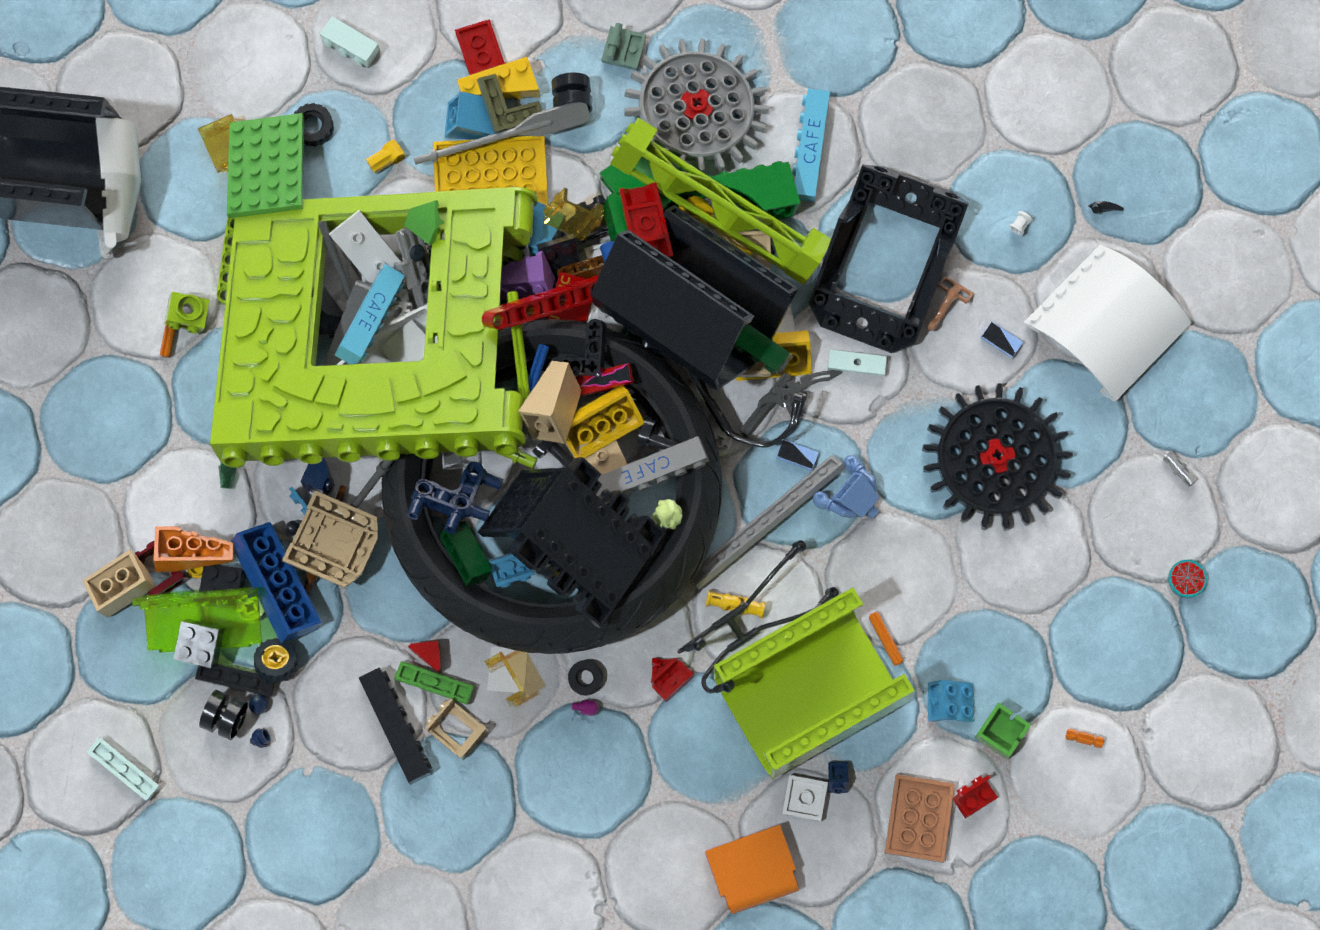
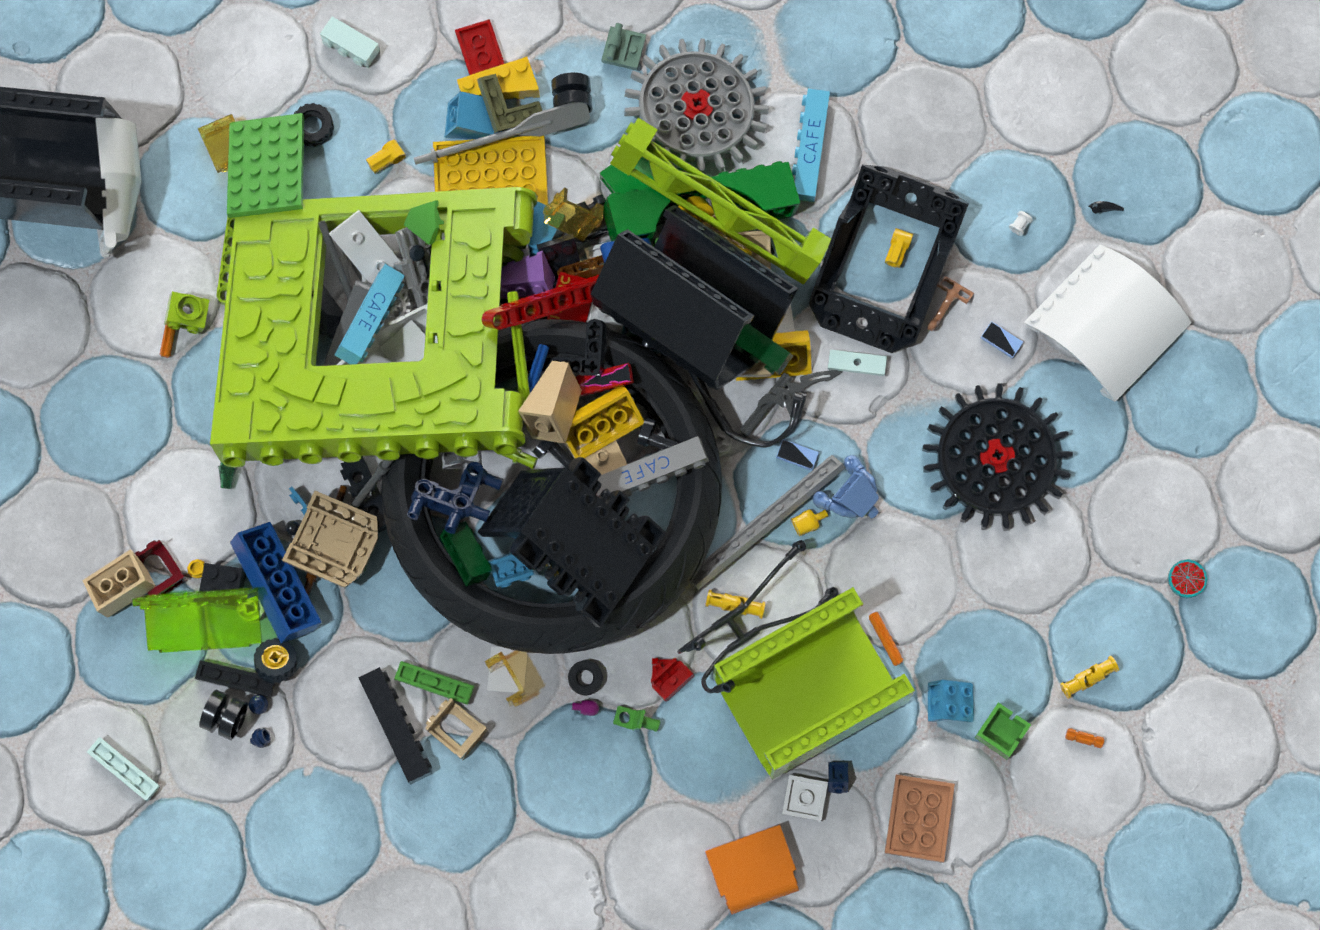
(186, 550): orange wedge -> none
(199, 643): brick -> none
(318, 478): dark blue slope -> none
(349, 471): none -> black brick
(429, 653): red slope -> none
(636, 719): none -> bright green bracket
(645, 216): red piece -> none
(667, 514): yellowish green head -> none
(807, 521): none -> yellow piece
(899, 244): none -> yellow piece
(974, 797): red bracket -> none
(1092, 675): none -> yellow piece
(1179, 469): light grey pin -> none

